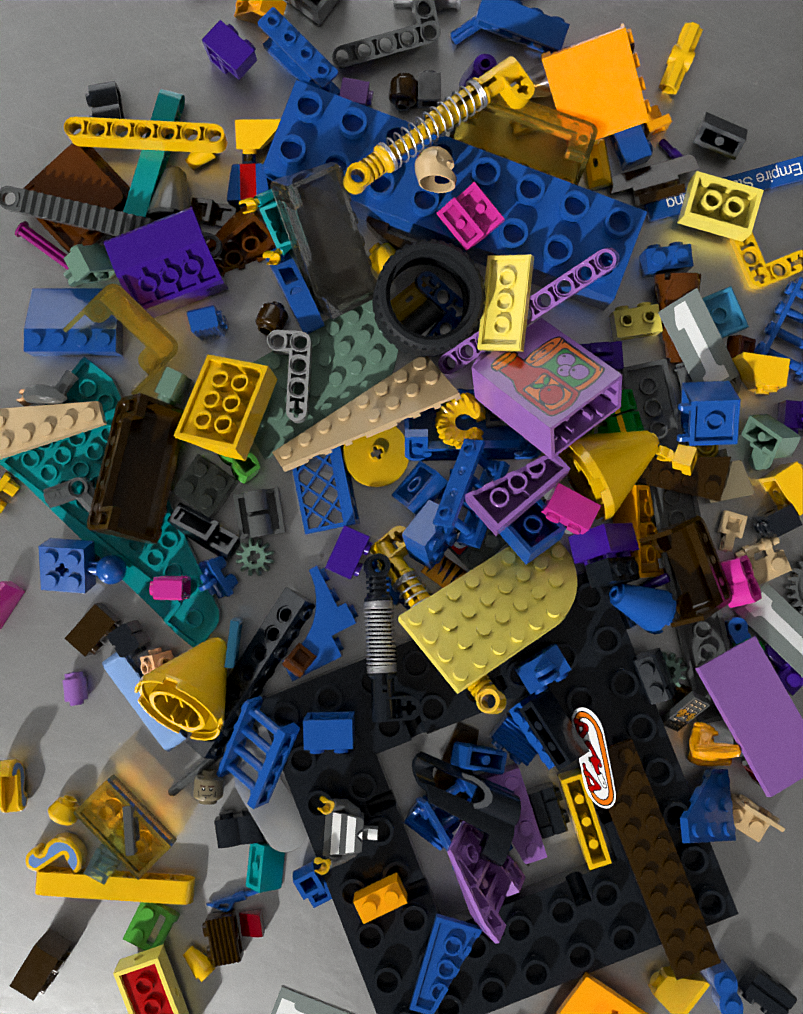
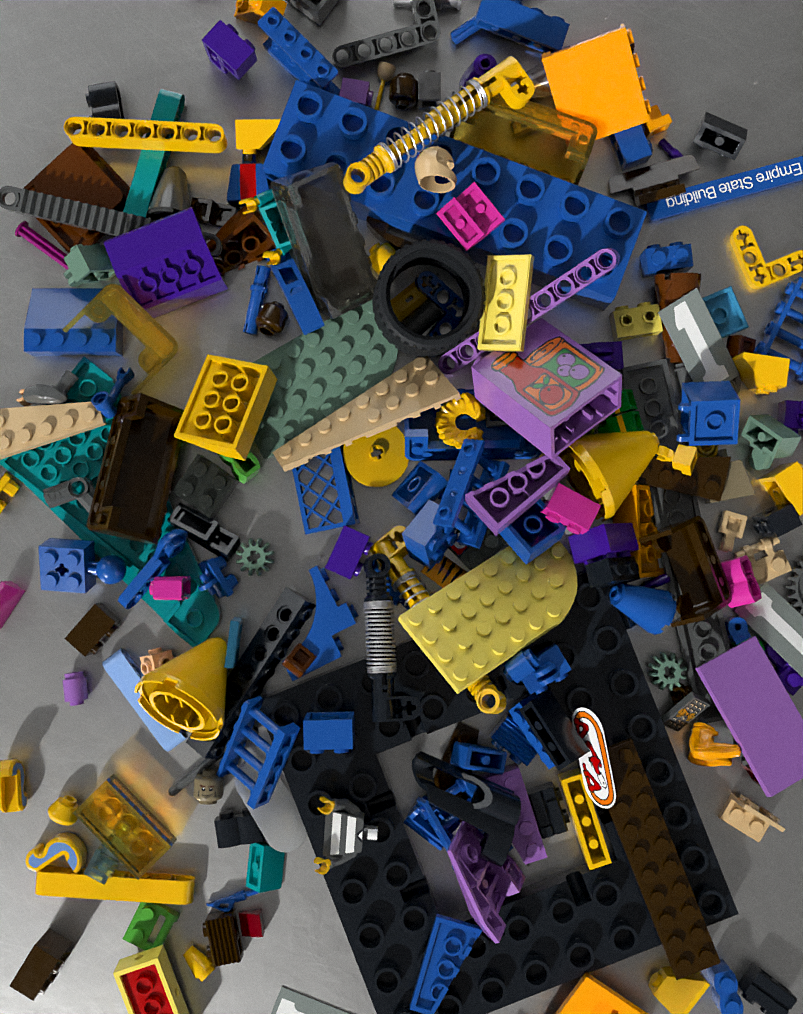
(105, 402): none -> blue brick
(129, 639): black brick -> none
(131, 830): dark grey tile -> none
(167, 547): none -> blue beam
(172, 386): sand green brick -> none
(198, 159): yellow cone -> none
(207, 322): blue brick -> none
(257, 297): none -> blue pin
(259, 513): dark grey plate -> none
(295, 377): light grey beam -> none
(311, 884): blue brick -> none
(380, 898): light orange brick -> none
(385, 73): none -> tan hinge
(520, 666): none -> blue brick
(601, 175): yellow piece -> none
(654, 676): black brick -> none
(680, 58): yellow piece -> none
(710, 810): blue plate -> none
(720, 206): light yellow brick -> none

